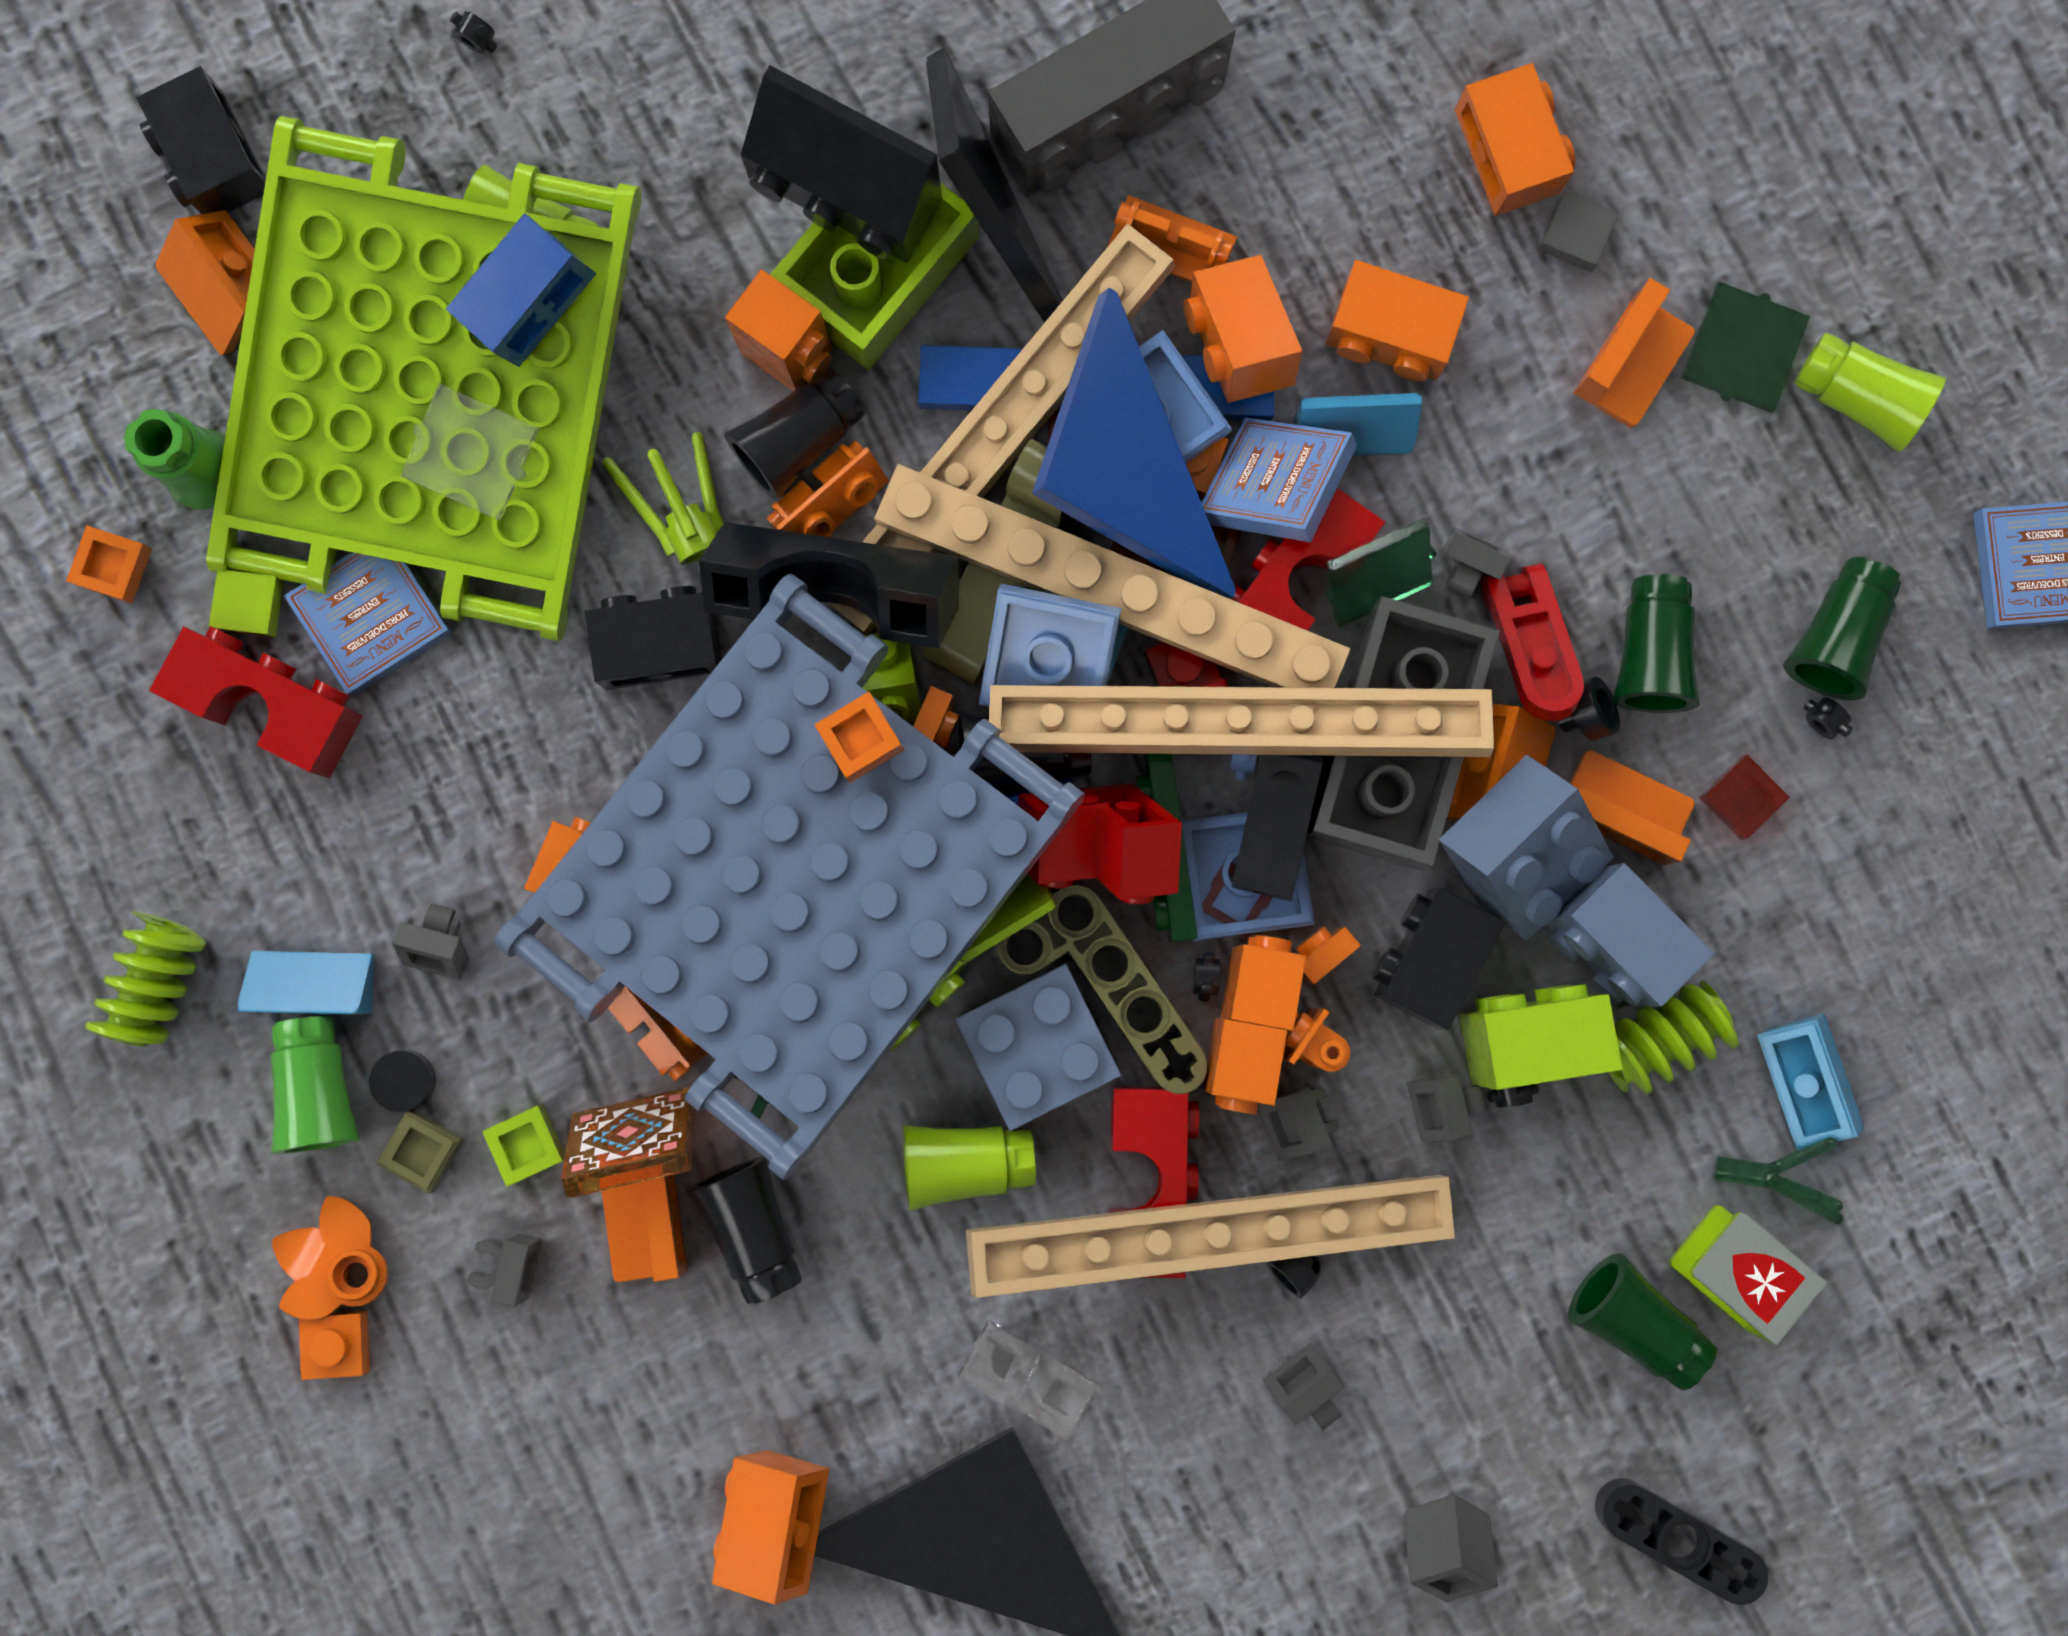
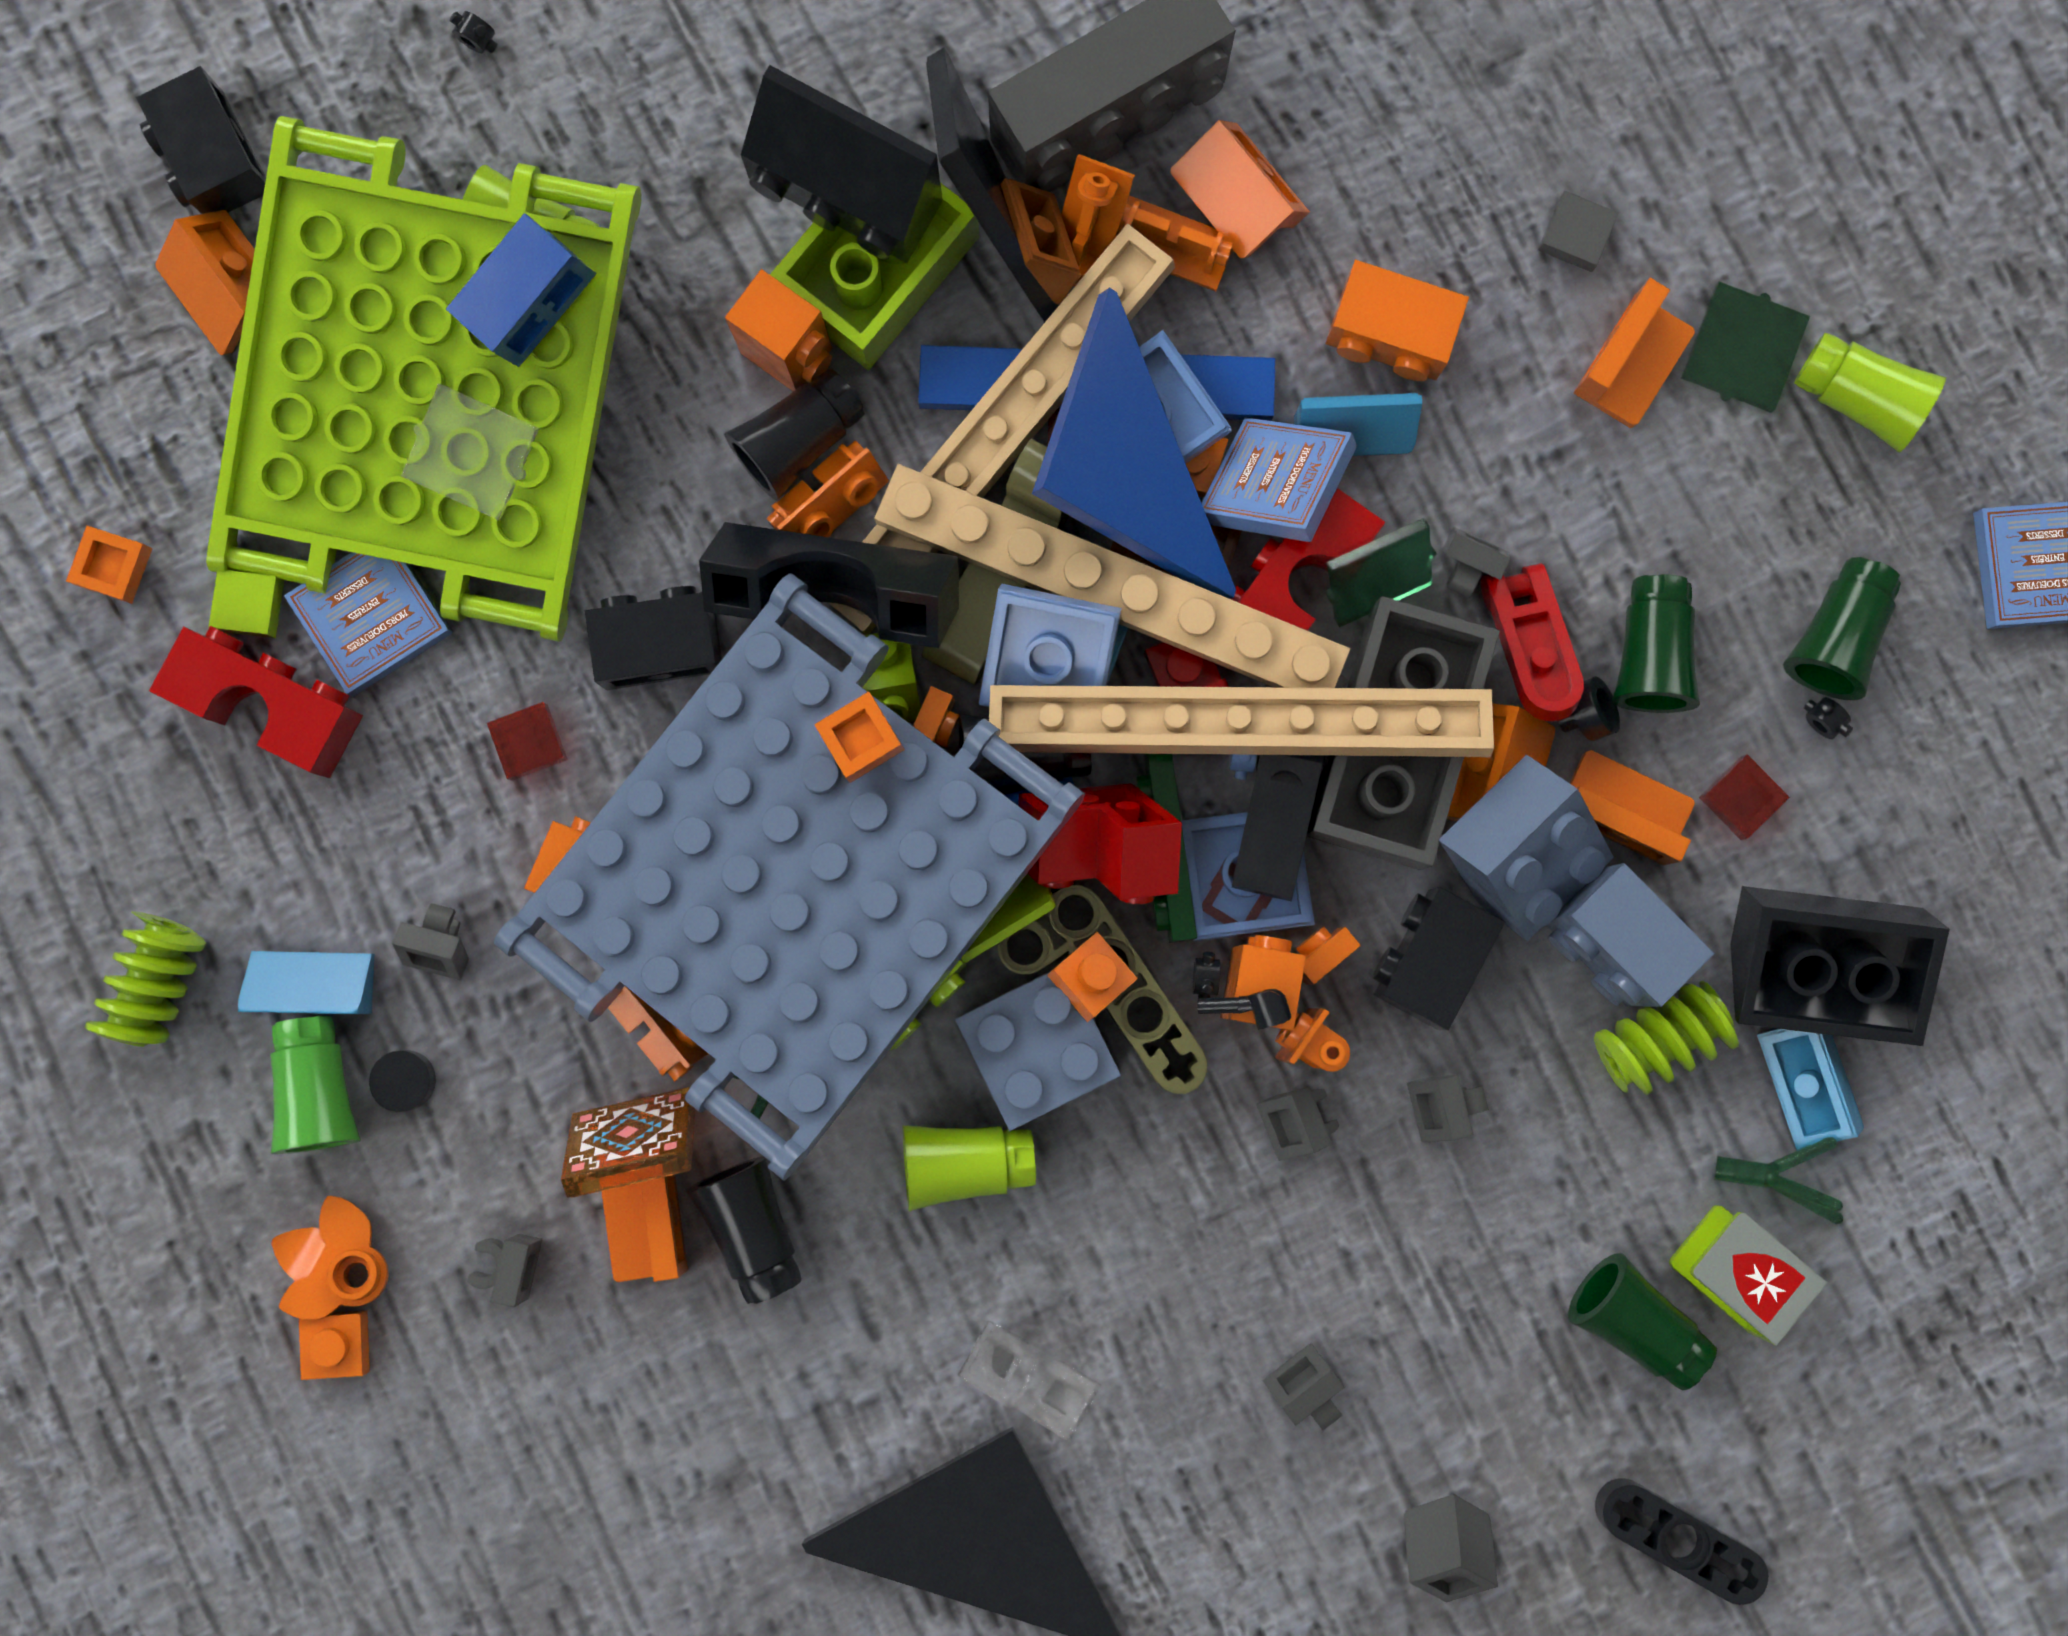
(177, 455): bright green plant -> none
(420, 1151): olive tile -> none
(524, 1145): lime tile -> none
(527, 741): none -> clear red tile
(689, 528): lime plant -> none
(769, 1526): orange brick -> none
(1042, 237): none -> dark orange slope
(1092, 976): none -> orange plate
(1094, 208): none -> orange hinge
(1159, 1127): red arch -> none
(1207, 1235): tan plate -> none
(1237, 188): none -> orange panel
(1242, 329): orange brick -> none
(1243, 1065): orange brick -> none
(1268, 1007): none -> black hand
(1297, 1274): black hinge -> none
(1513, 1096): black piece -> none
(1515, 138): orange brick -> none
(1539, 1040): lime brick -> none
(1835, 965): none -> black slope

